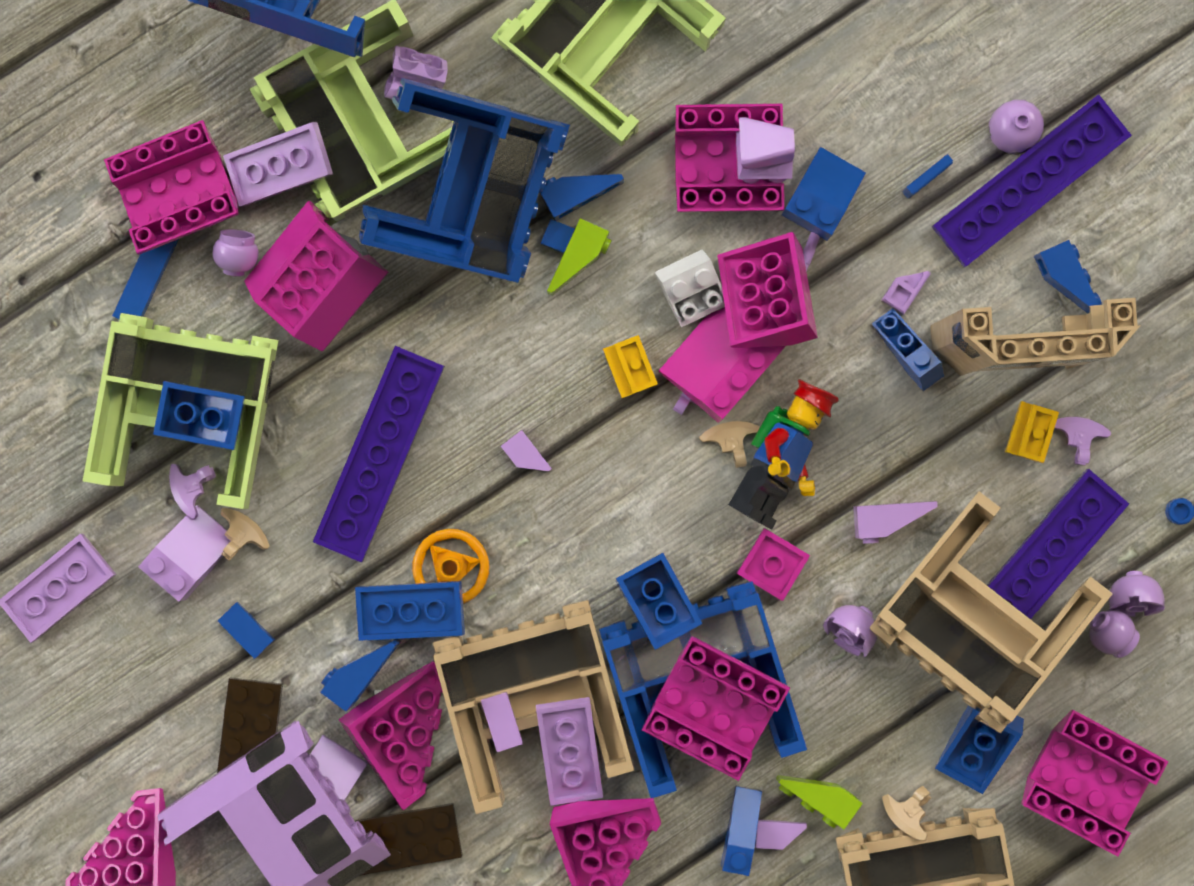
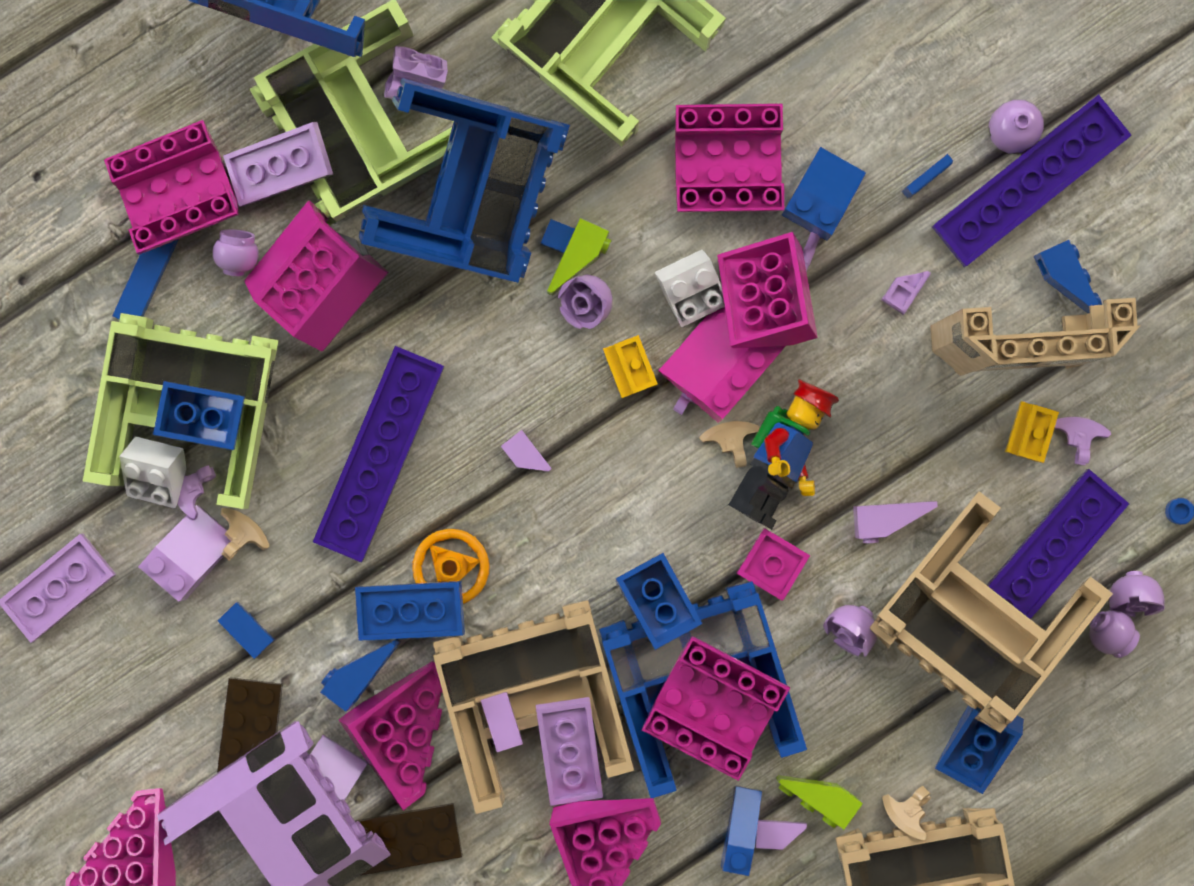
(153, 471): none -> white slope
(573, 192): blue slope -> none
(585, 301): none -> lavender cylinder
(764, 151): lavender piece -> none
(909, 349): blue slope -> none
(1090, 780): dark pink slope -> none

